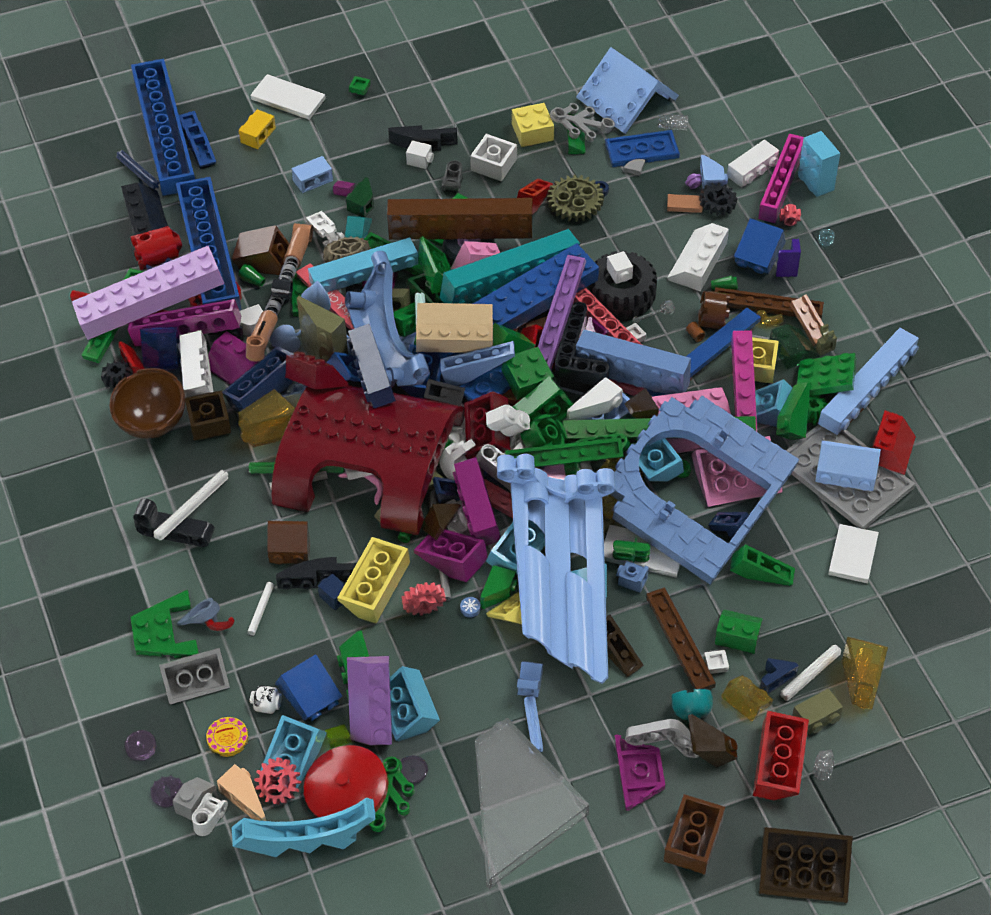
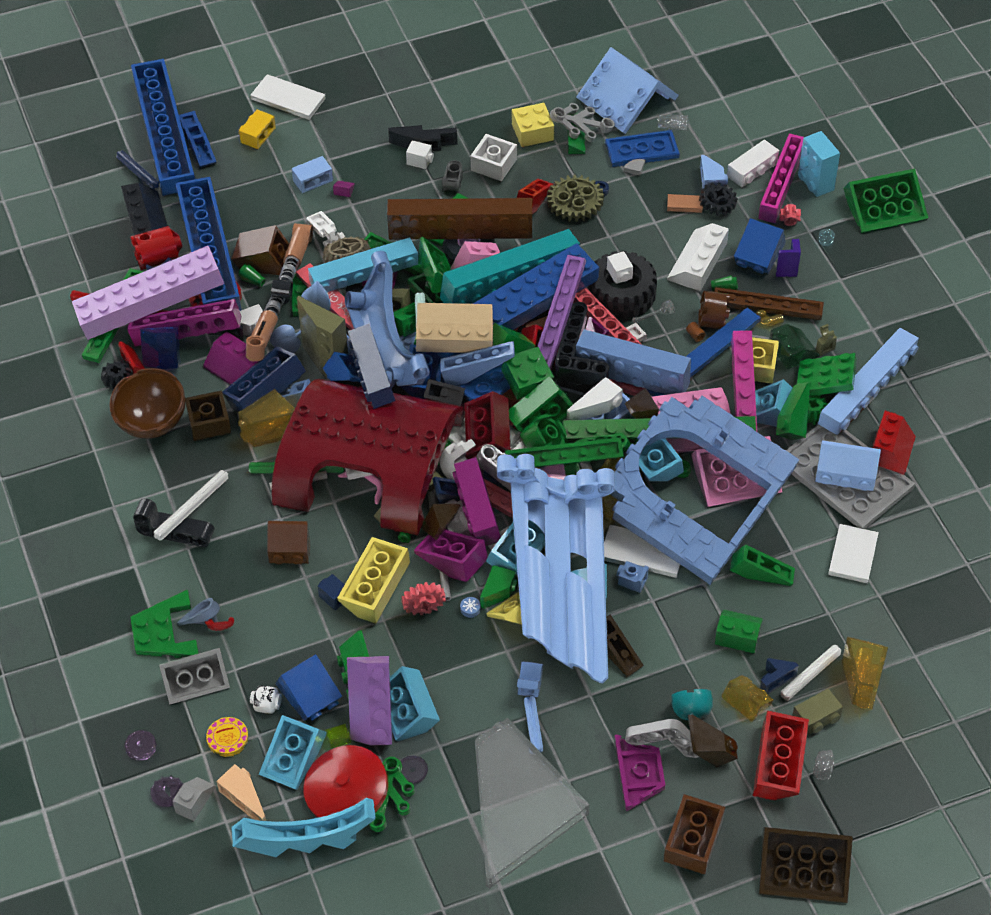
(195, 364): white wedge -> none
(210, 811): white piece -> none
(260, 608): white bar -> none
(268, 781): coral gear -> none
(308, 573): black slope -> none
(313, 372): dark red slope -> none
(357, 226): teal slope -> none
(359, 85): green plate -> none
(361, 200): dark green slope -> none
(508, 420): white brick -> none
(631, 551): green arm -> none
(680, 639): reddish brown plate -> none
(693, 181): medium lavender plate -> none
(716, 661): white plate -> none
(728, 522): dark blue slope -> none
(807, 317): hinge -> none
(886, 200): none -> green slope

